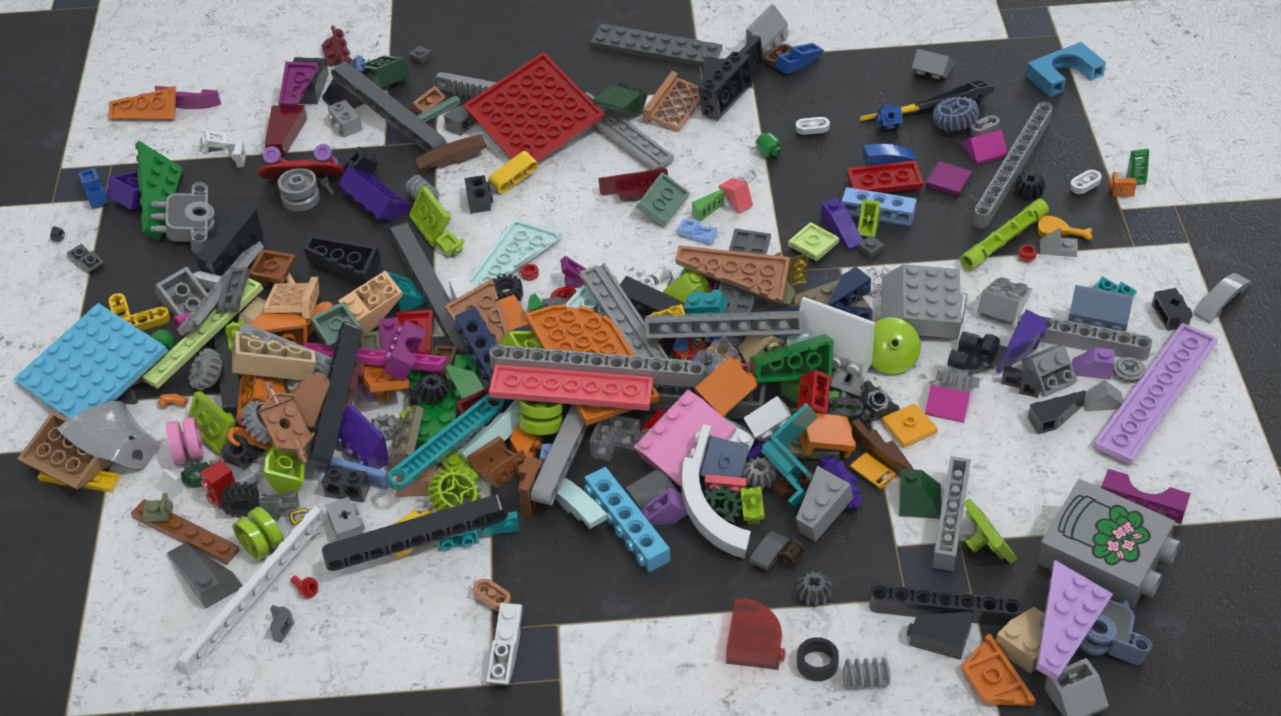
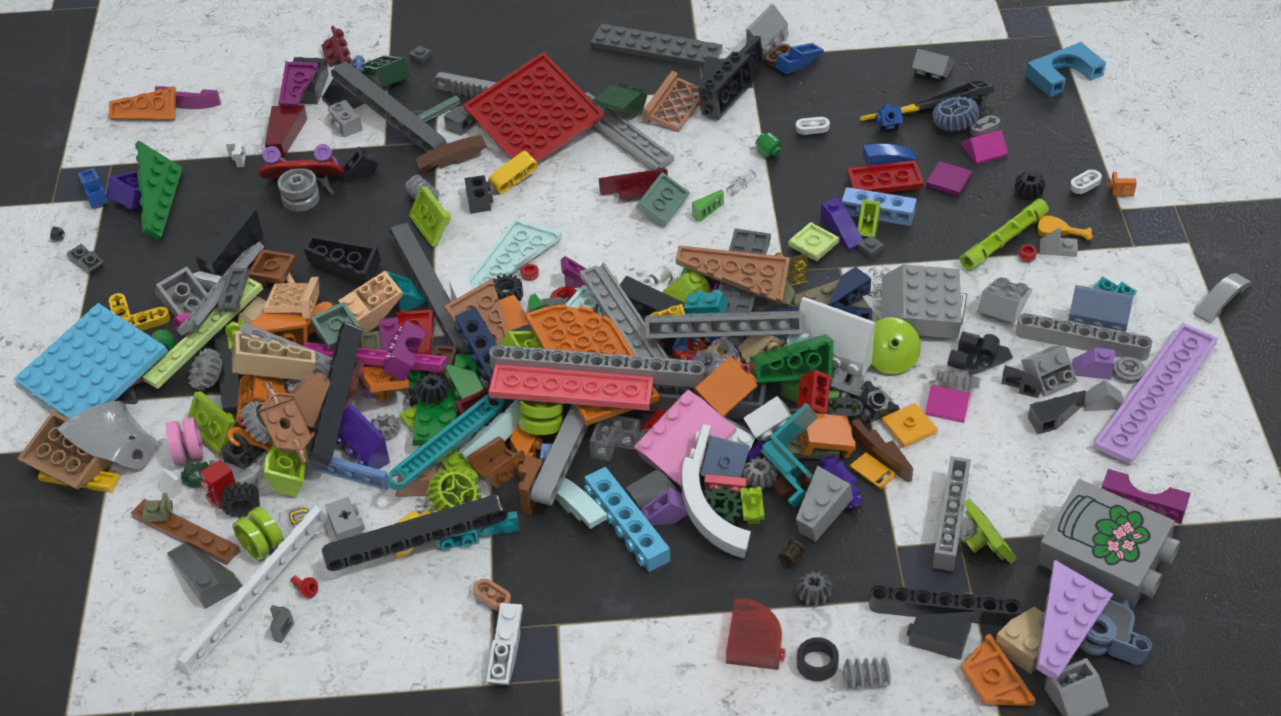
(173, 398): orange arm -> none
(186, 217): light grey piece -> none
(213, 139): white bracket -> none
(279, 503): dark grey animal -> none
(345, 483): black brick -> none
(373, 194): dark purple slope -> none
(406, 437): dark tan plate -> none
(428, 100): nougat slope -> none
(449, 244): lime bracket -> none
(693, 230): light blue slope -> none
(737, 194): coral slope -> none
(768, 550): dark grey slope -> none
(919, 495): dark green slope -> none
(1012, 165): light grey beam -> none
(1023, 339): dark purple slope -> none
(1142, 169): green slope -> none
(1171, 308): black brick -> none

